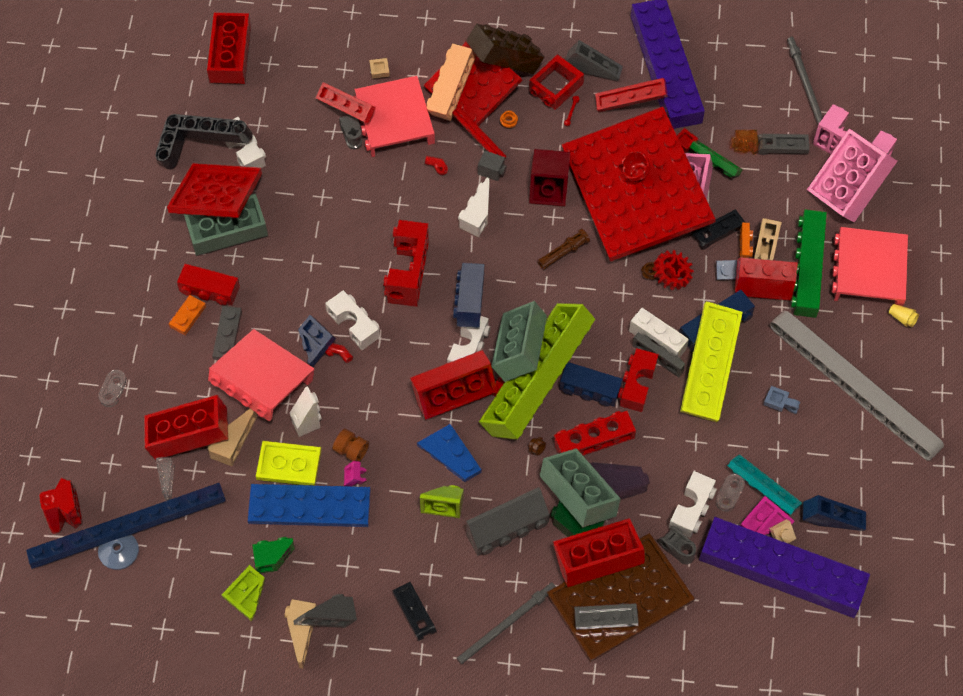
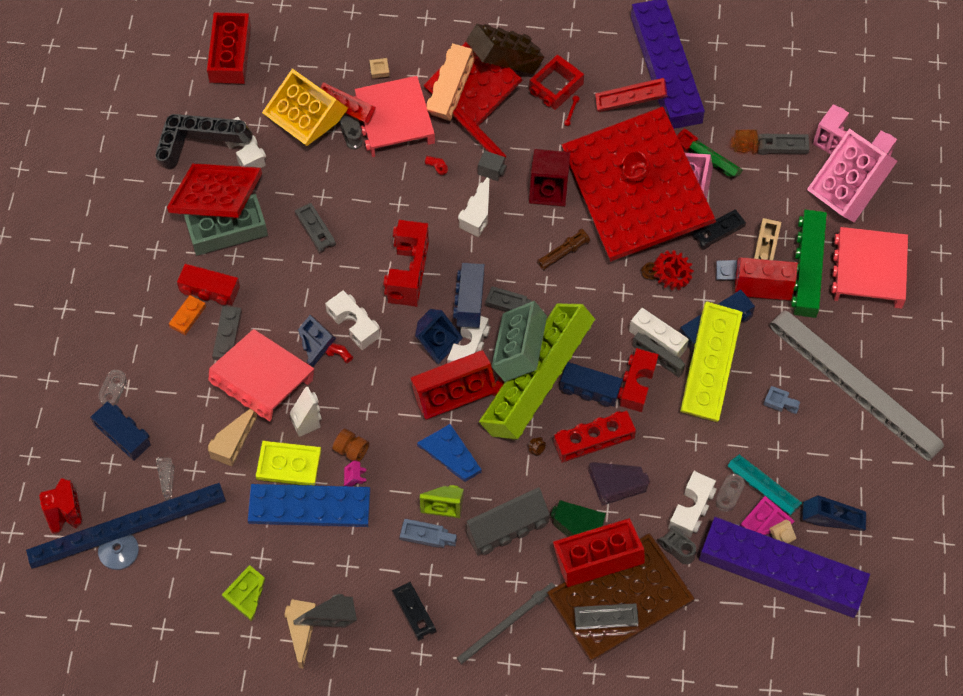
(121, 430): none -> dark blue brick
(186, 427): red brick -> none
(272, 554): green slope -> none
(303, 108): none -> yellow slope
(315, 227): none -> dark grey plate
(426, 534): none -> sand blue hinge
(437, 334): none -> dark blue slope
(505, 299): none -> dark grey hinge
(508, 115): orange plate -> none
(579, 487): sand green brick -> none
(593, 62): dark grey slope -> none
(746, 236): orange plate -> none
(796, 55): dark grey bar -> none
(905, 315): light yellow cone -> none

